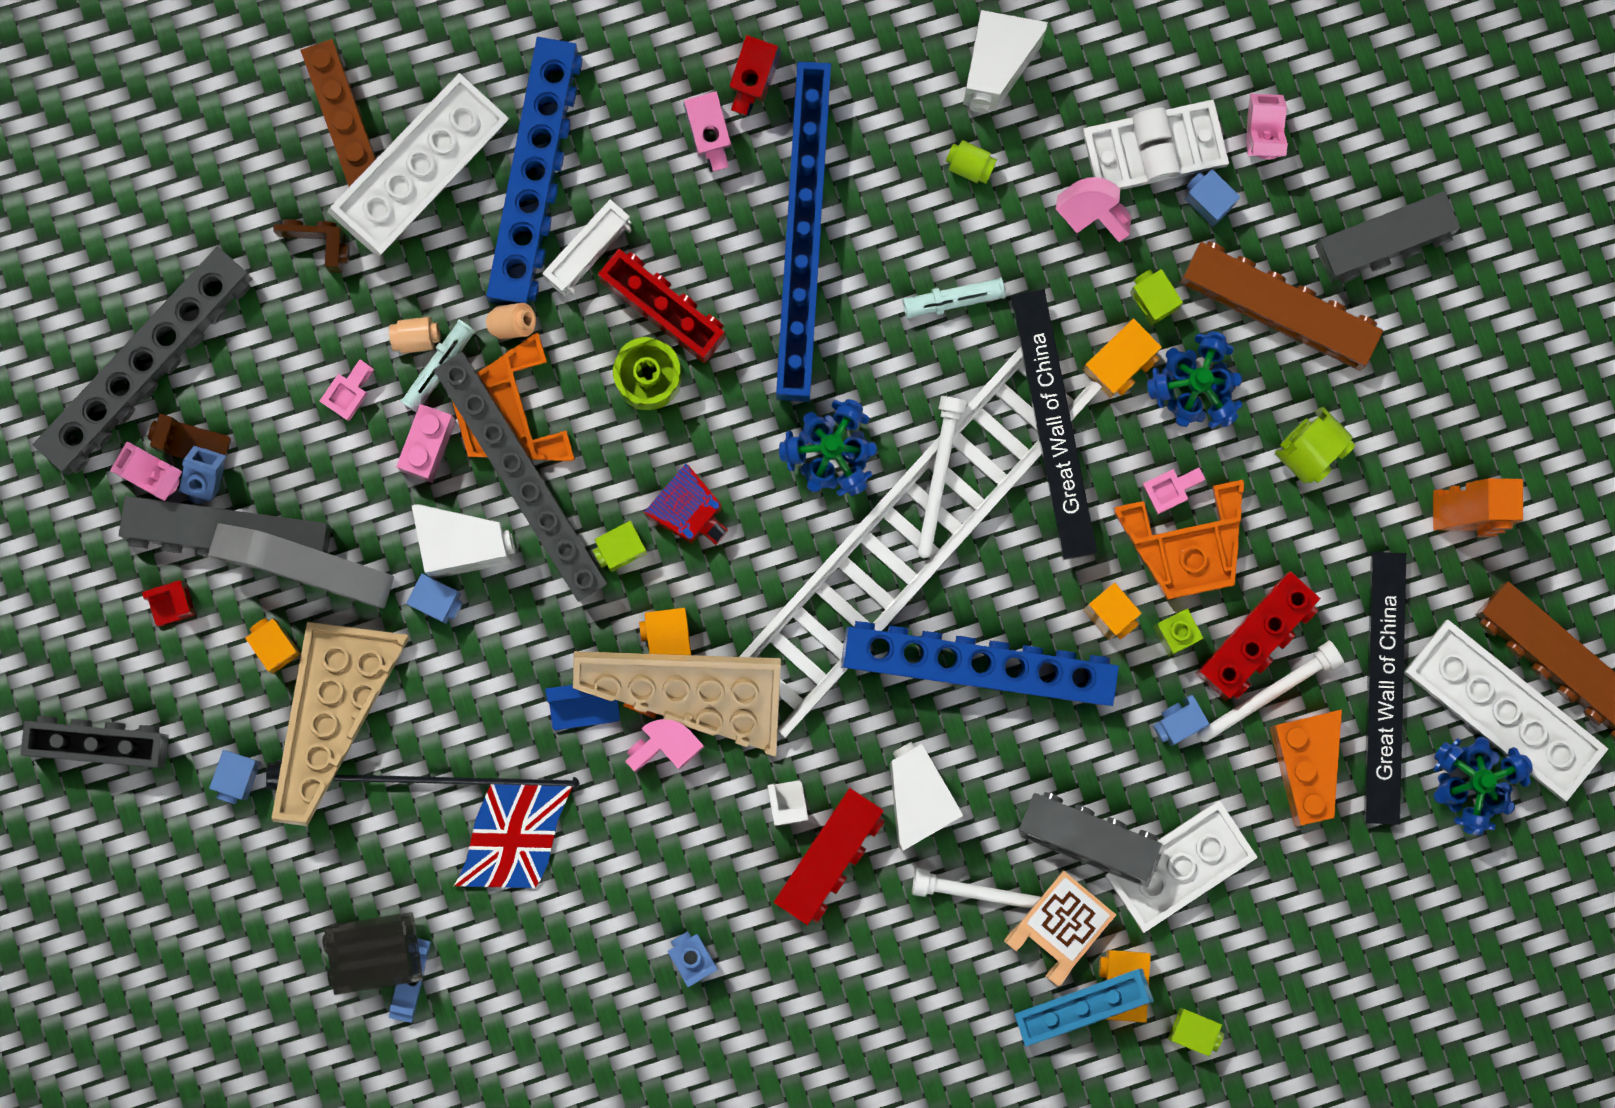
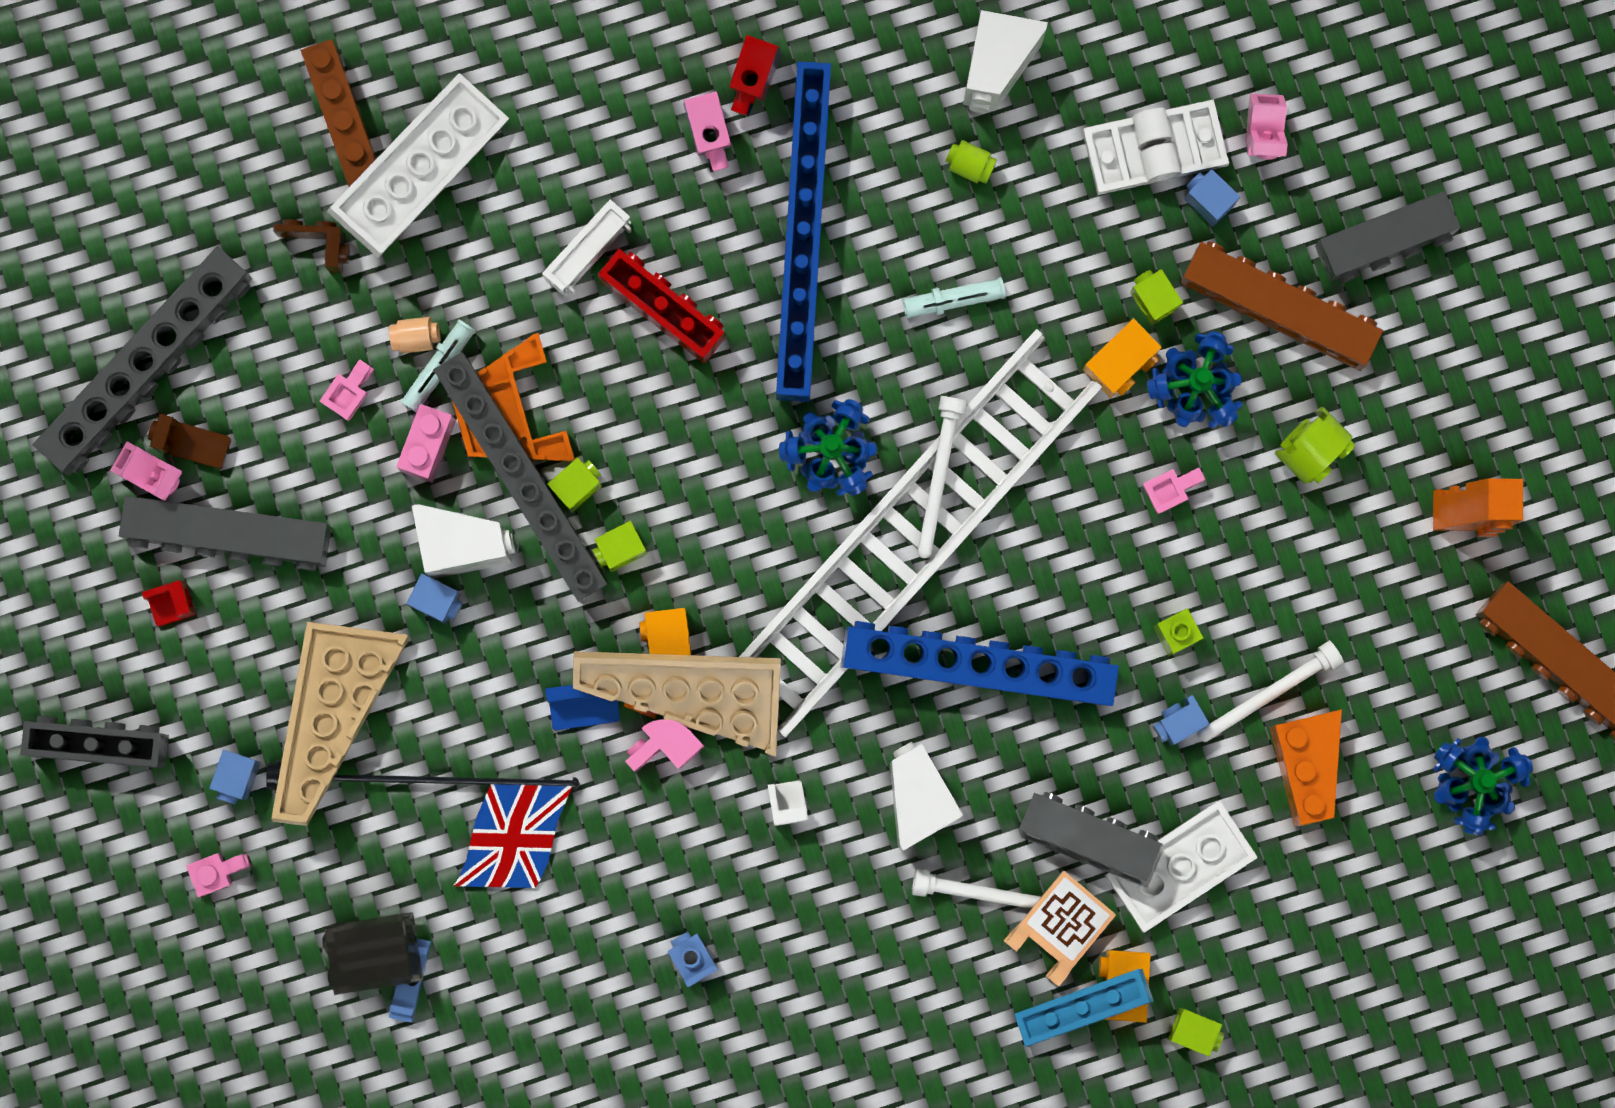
(202, 474): medium blue brick -> none
(213, 872): none -> bright pink plate
(272, 644): light orange brick -> none
(300, 564): light grey beam -> none
(511, 321): light nougat brick -> none
(547, 57): blue brick -> none
(576, 484): none -> lime brick
(656, 356): lime brick -> none
(687, 508): torso -> none
(829, 856): red brick -> none
(1053, 424): black tile -> none
(1093, 200): bright pink brick -> none
(1113, 613): light orange brick -> none
(1191, 557): orange wing -> none
(1258, 636): red brick -> none
(1385, 688): black tile -> none
(1505, 709): white plate -> none

